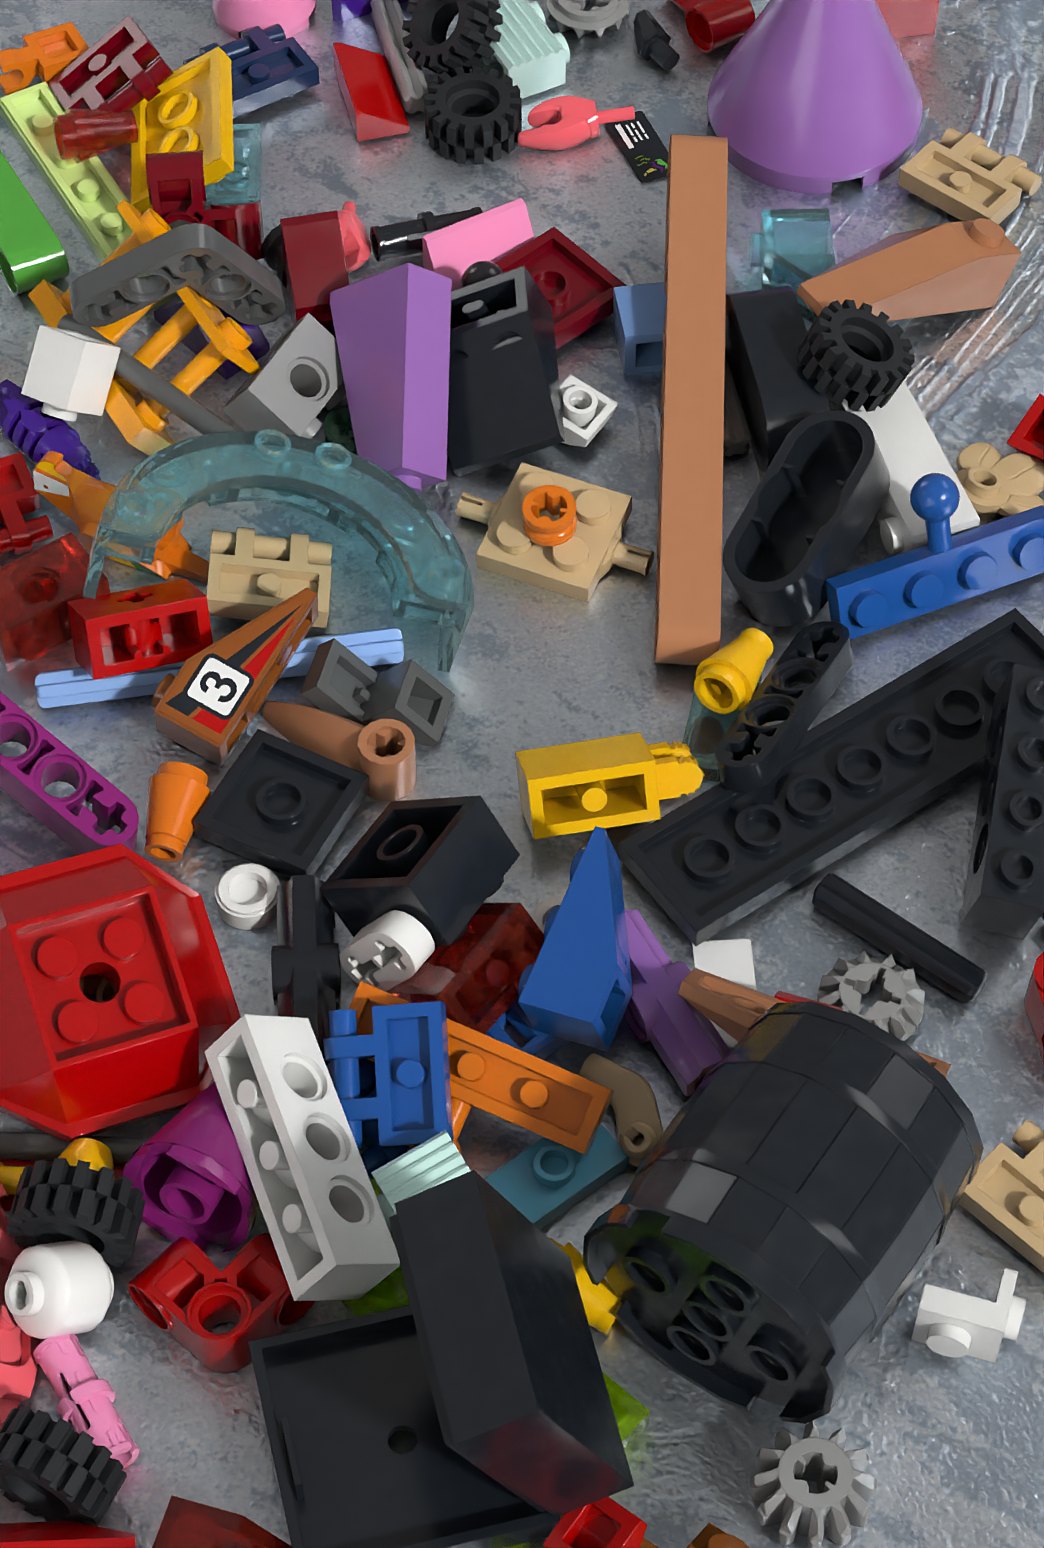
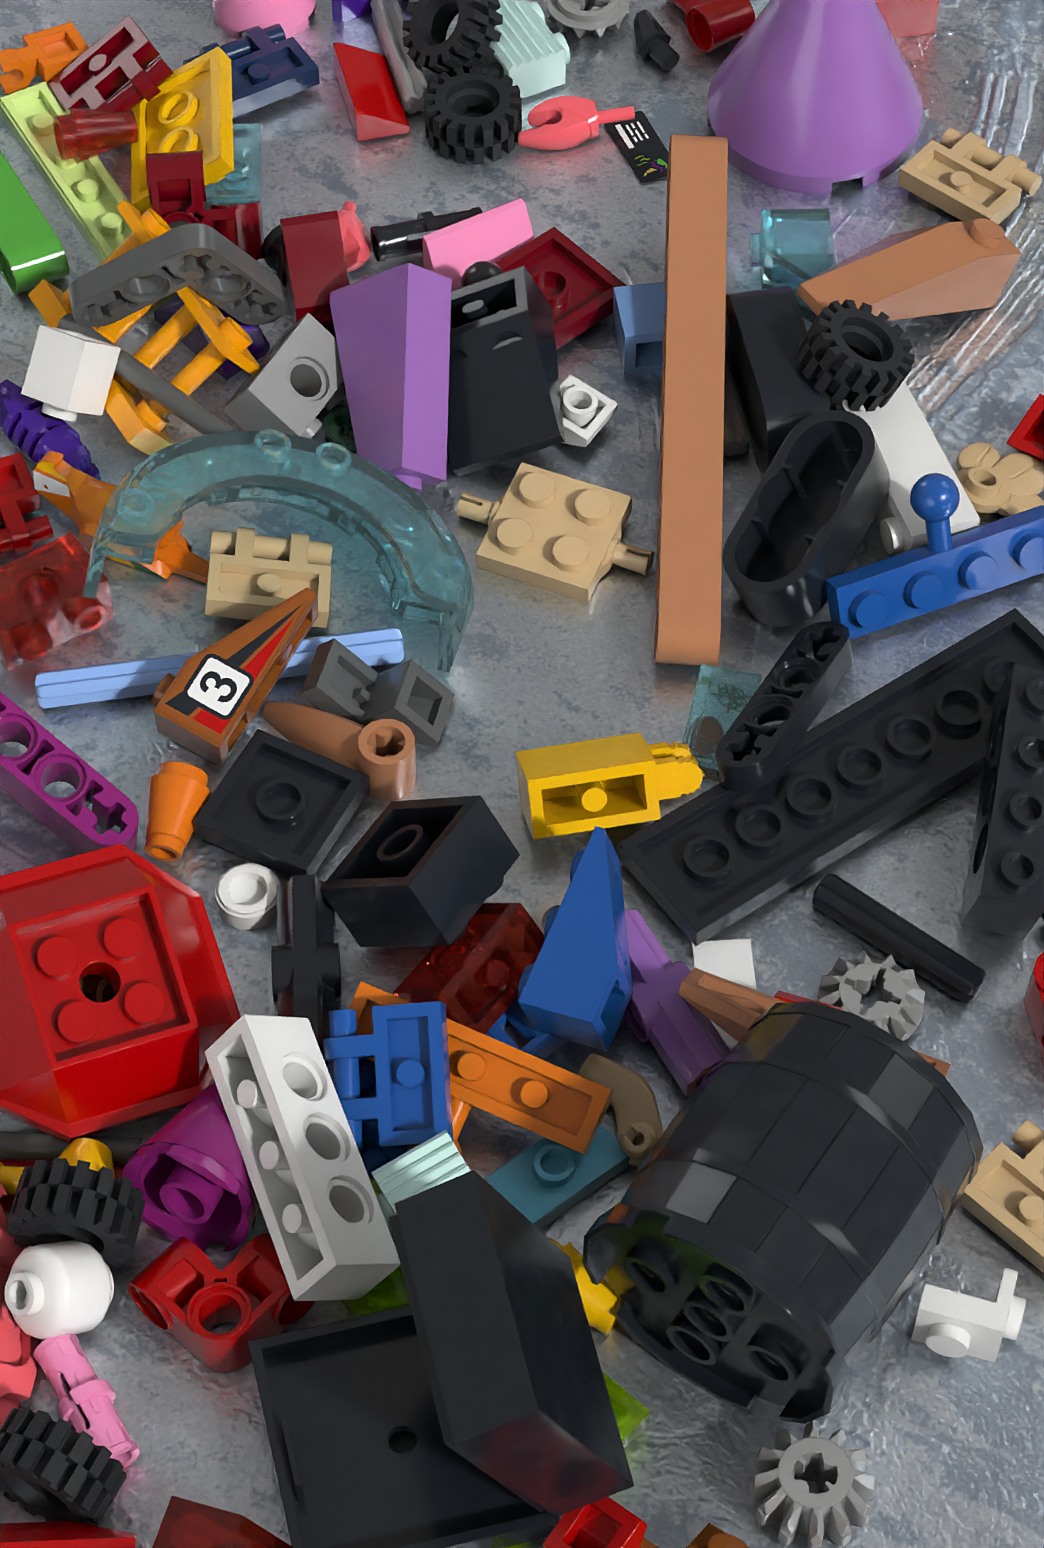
(139, 628): red brick -> none
(387, 950): white beam -> none
(542, 529): orange bush -> none
(731, 674): yellow cone -> none

